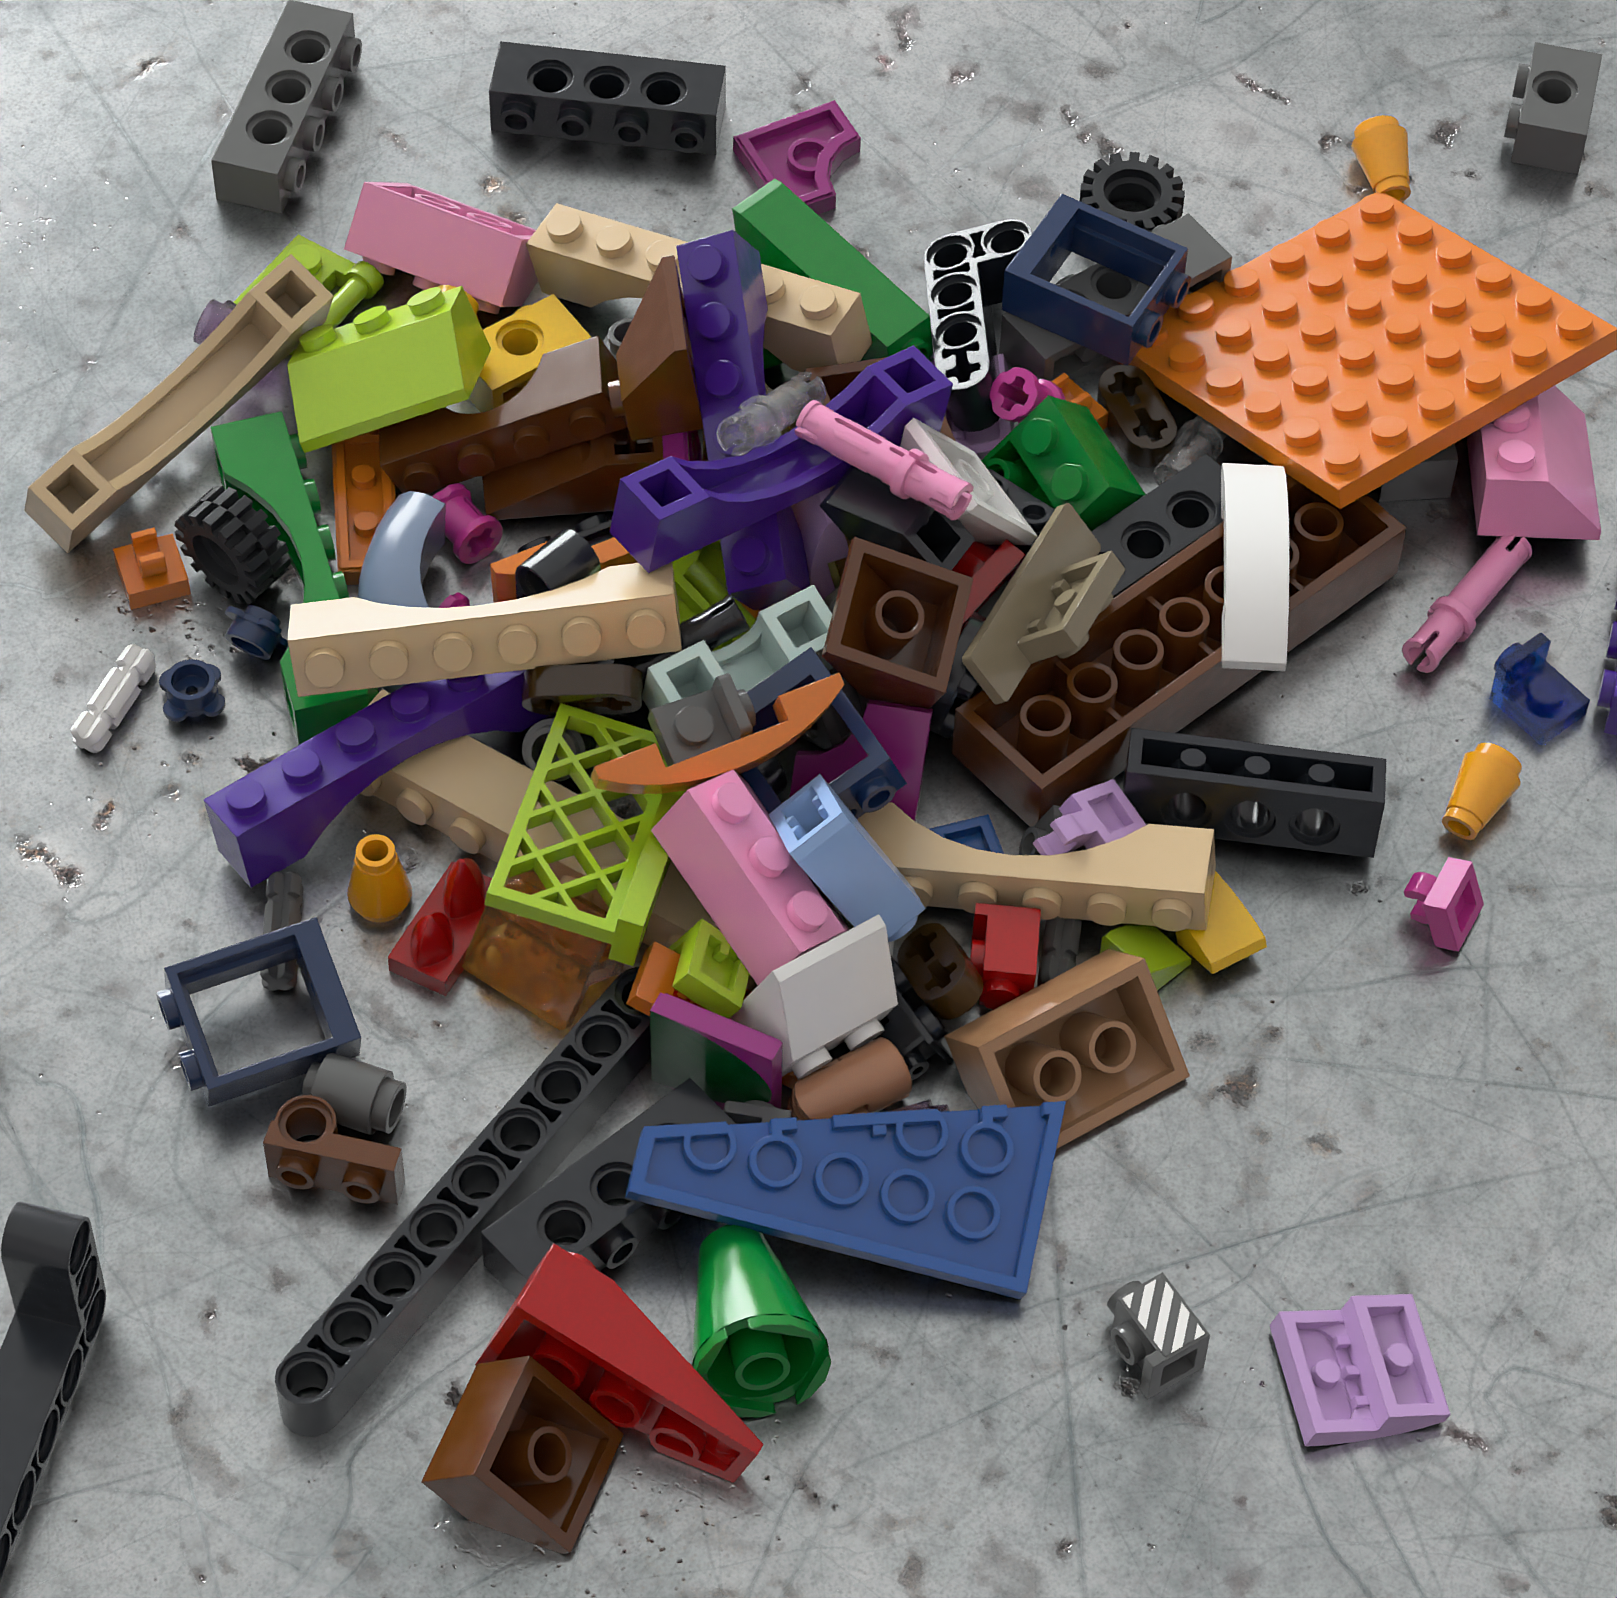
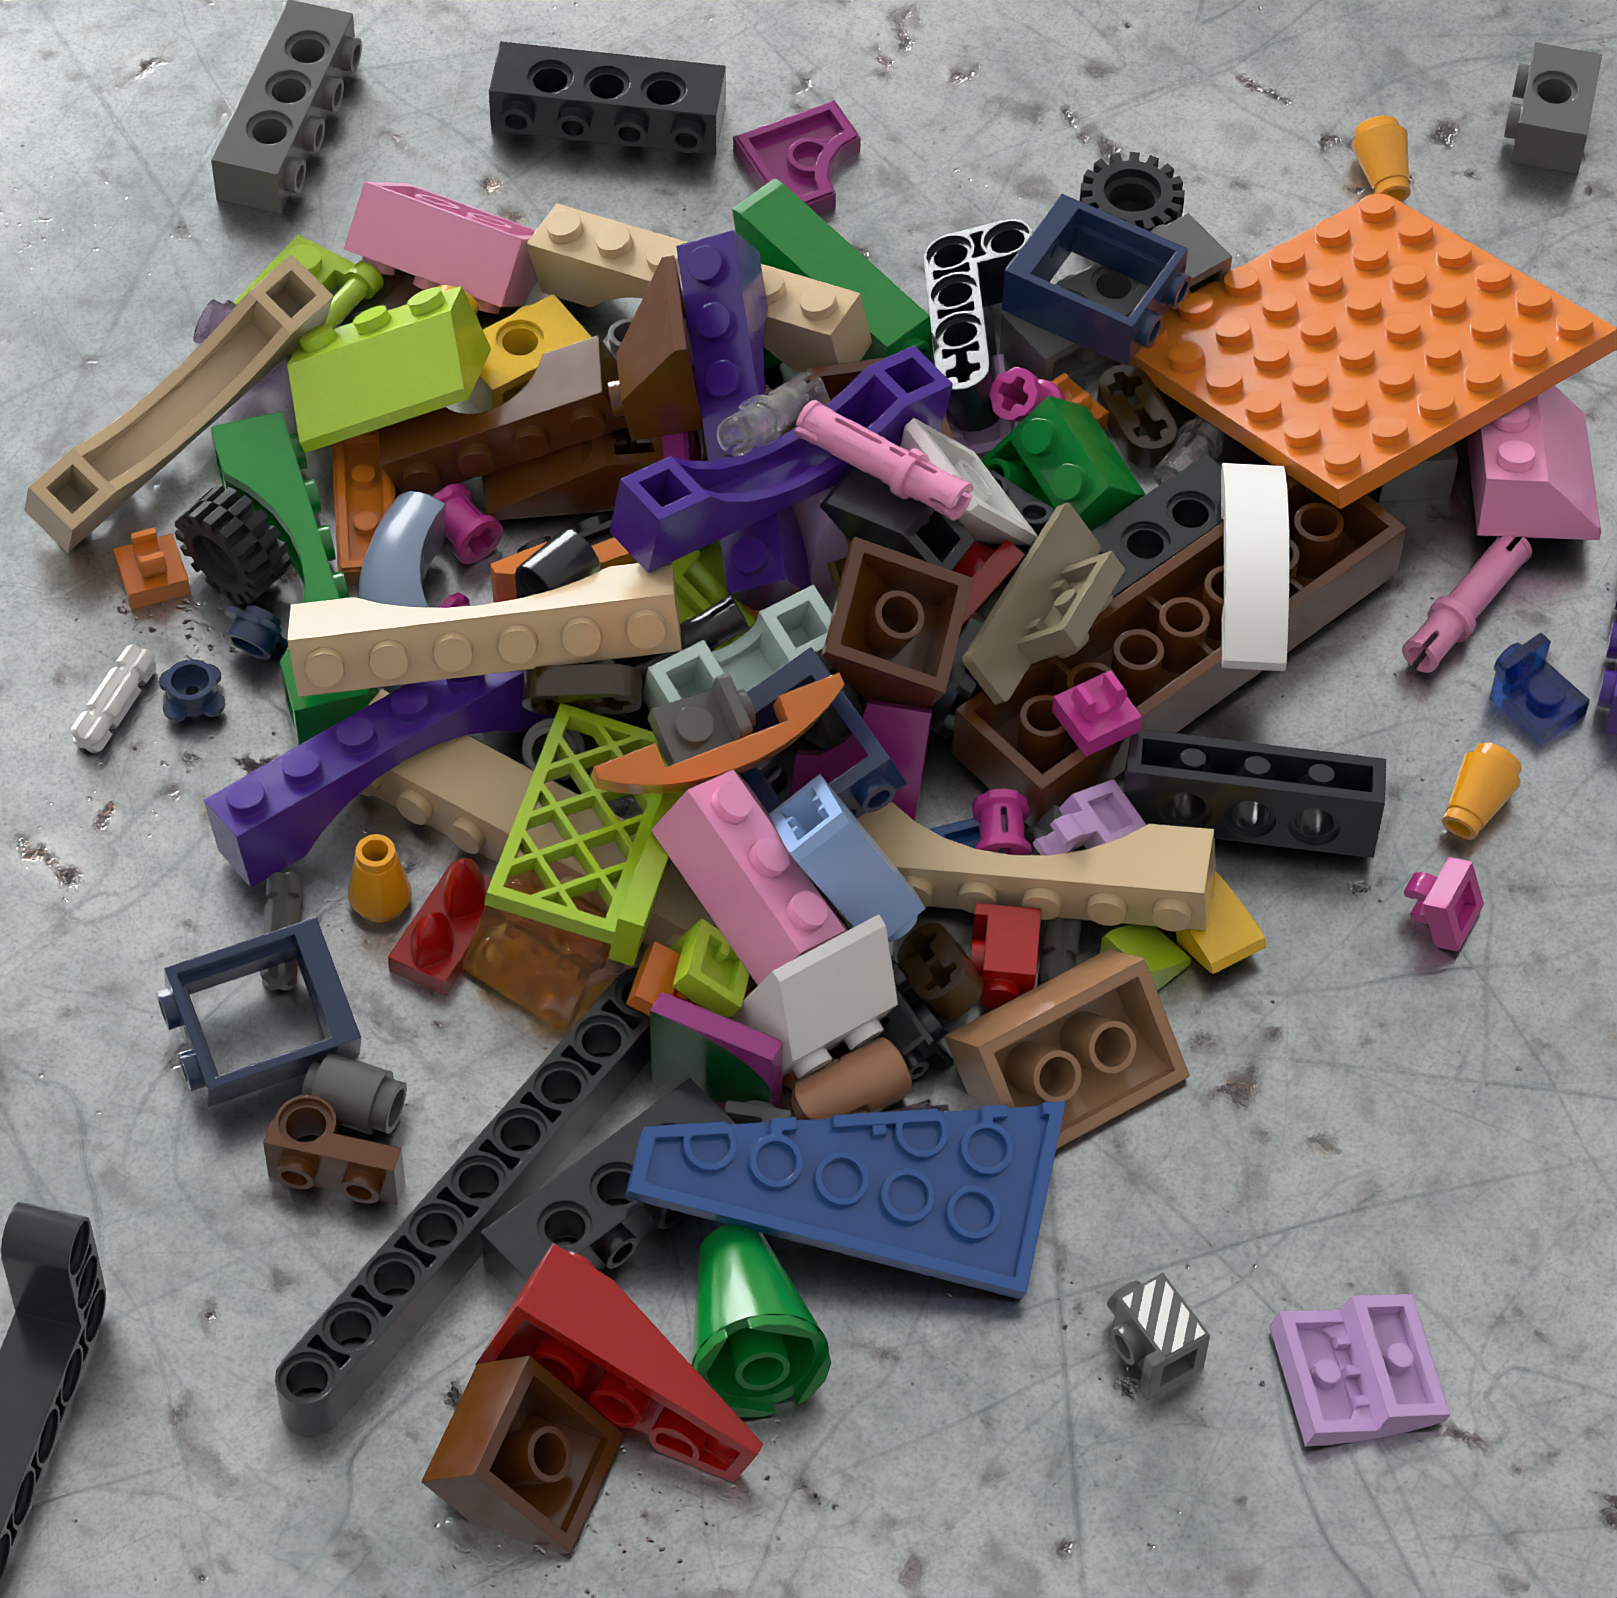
(1002, 830): none -> dark pink bush
(1097, 713): none -> dark pink tile

